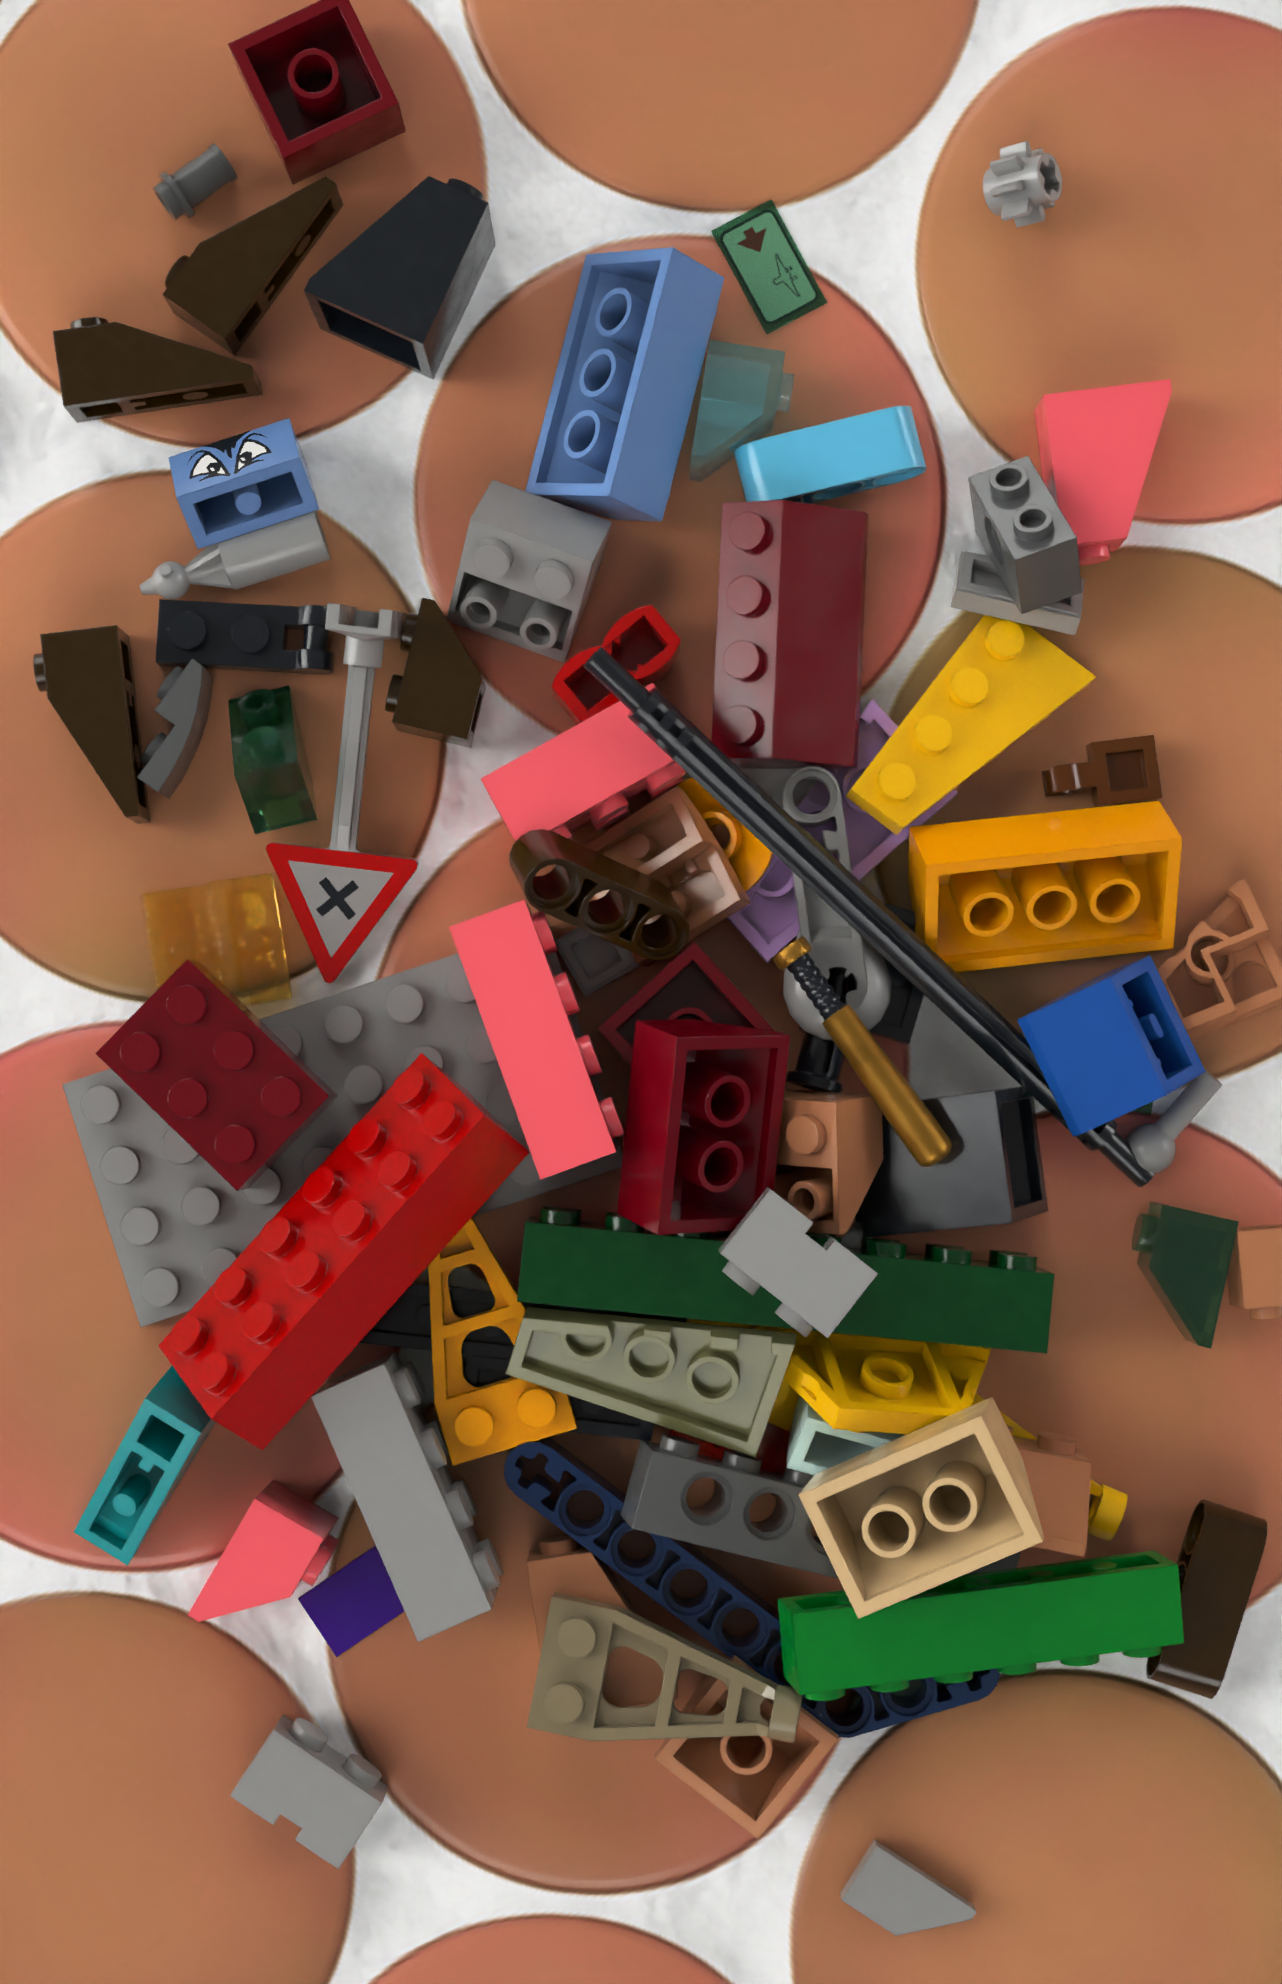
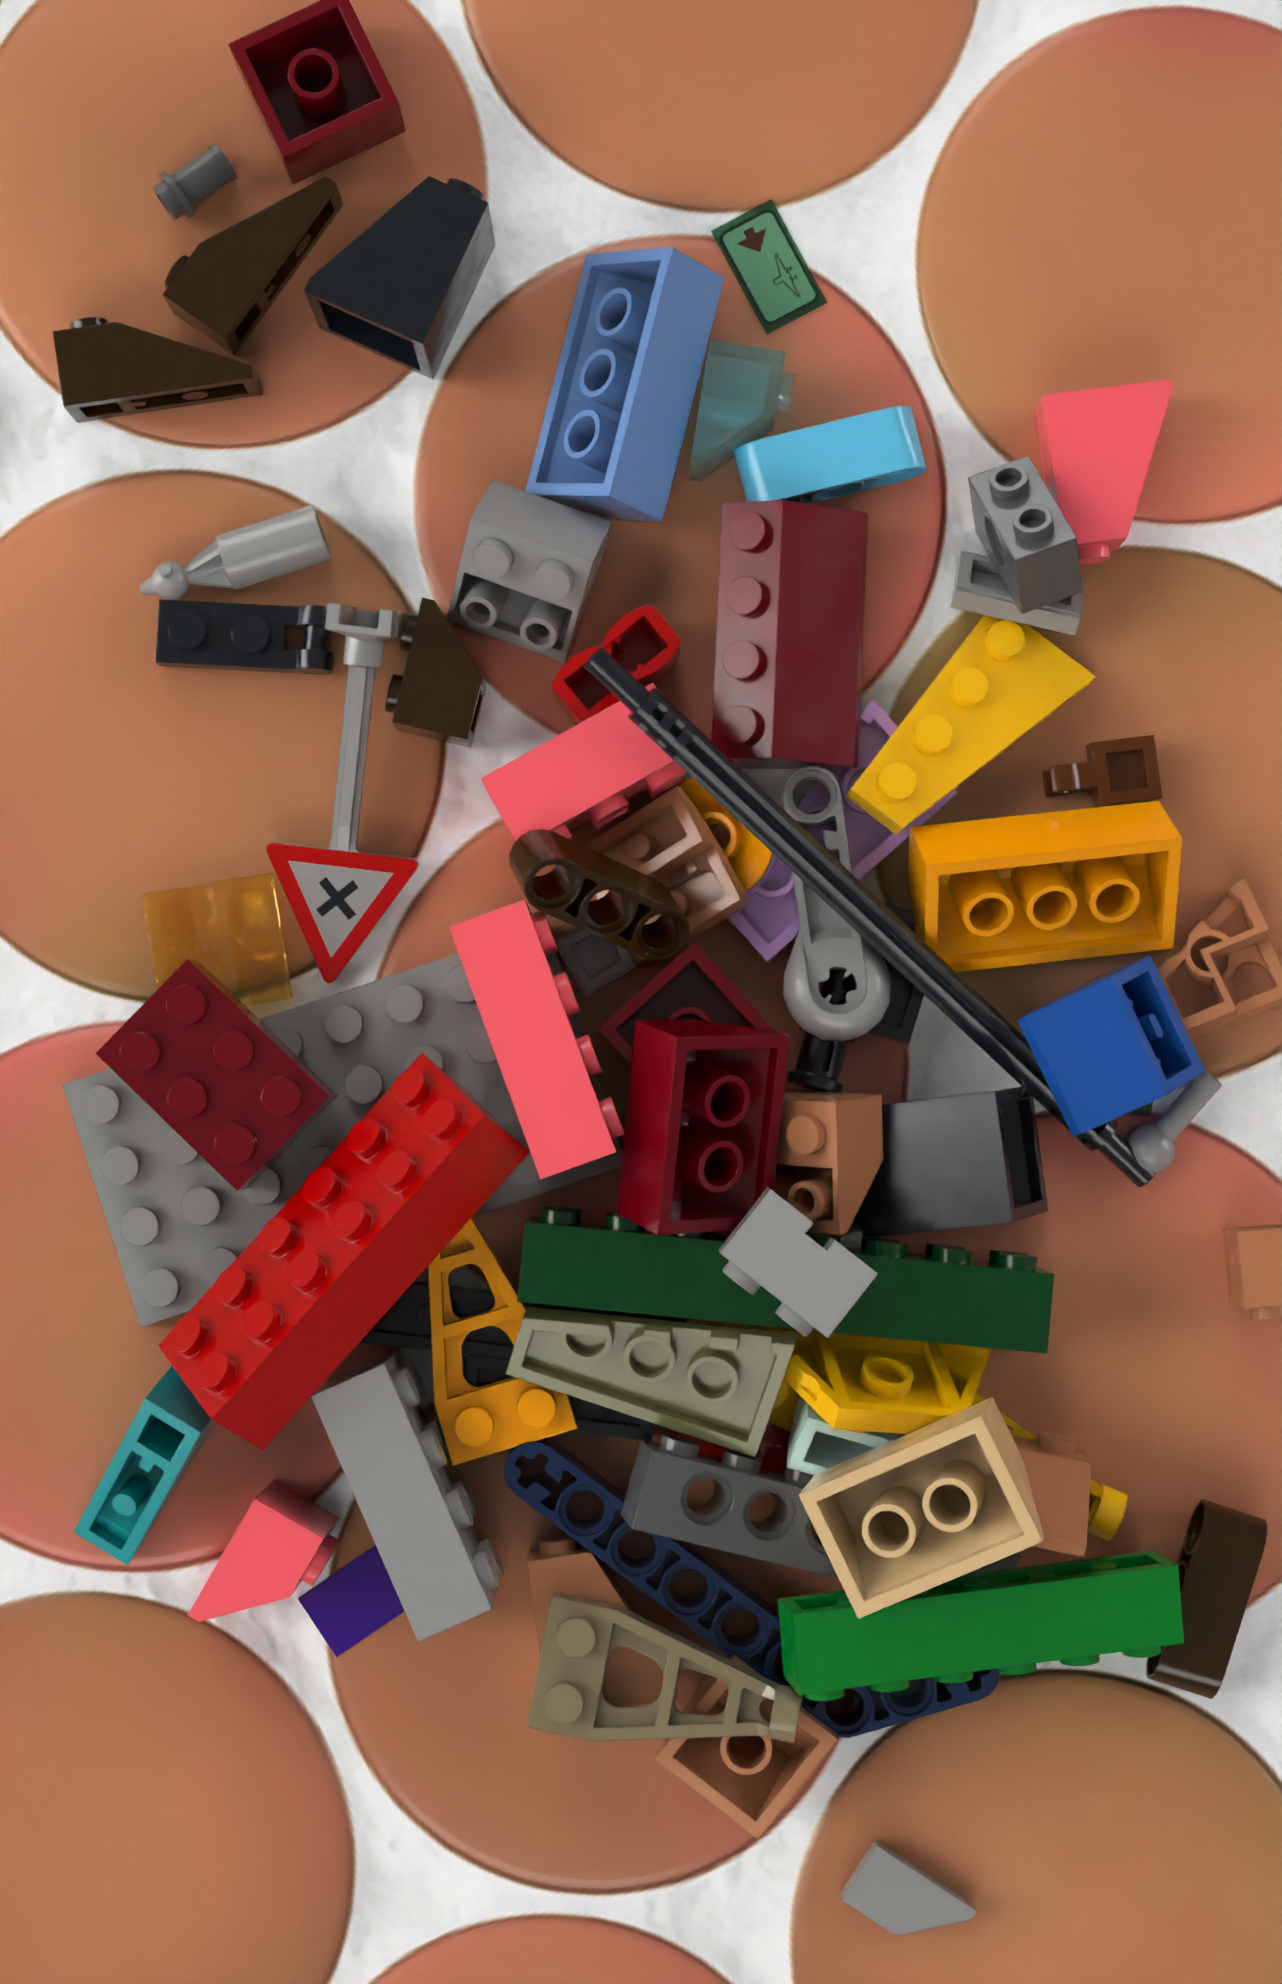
(95, 696): dark brown slope -> none
(186, 705): dark grey slope -> none
(243, 483): medium blue brick -> none
(271, 760): clear green slope -> none
(312, 1788): light grey brick -> none
(877, 1072): pearl gold piece -> none
(1022, 184): light grey gear -> none
(1186, 1265): clear green slope -> none

